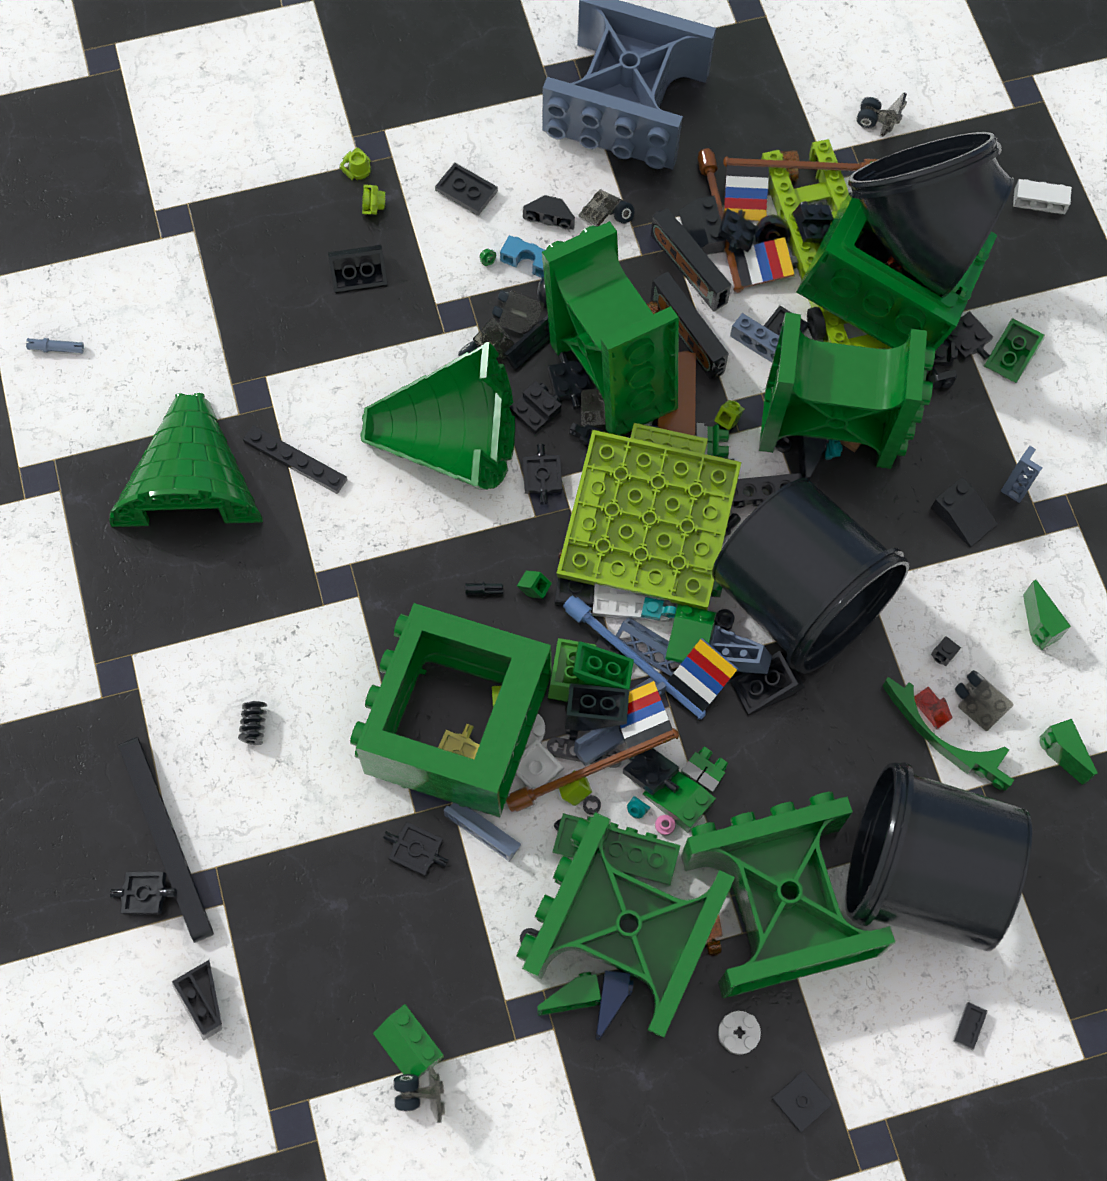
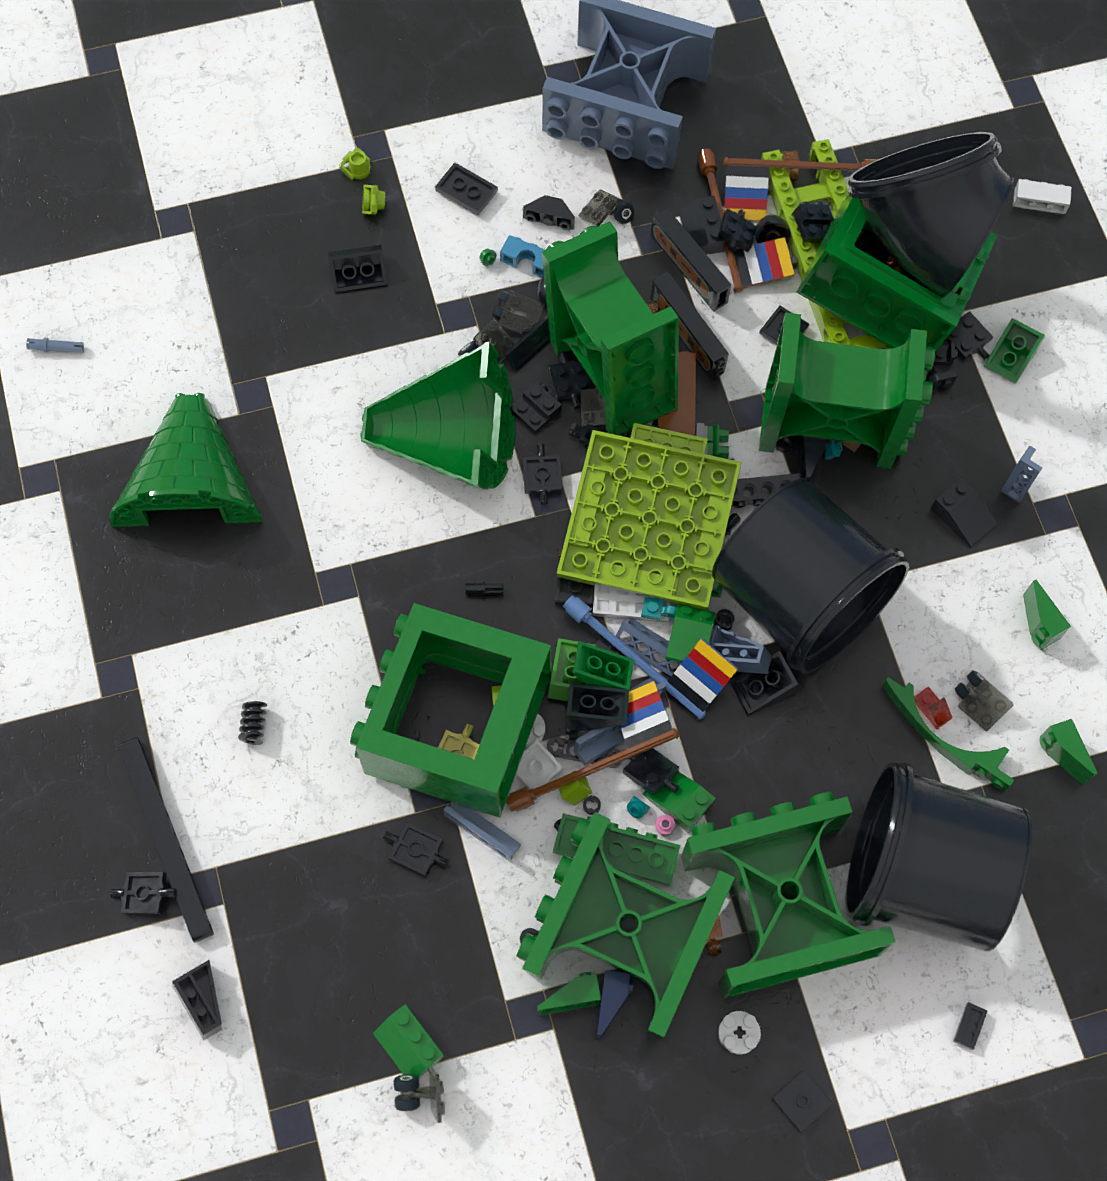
(295, 459): black plate -> none
(534, 584): green brick -> none
(699, 763): hips -> none
(729, 414): lime brick -> none
(755, 336): sand blue brick -> none
(817, 323): black tyre -> none
(872, 112): plate -> none
(945, 651): black bracket -> none

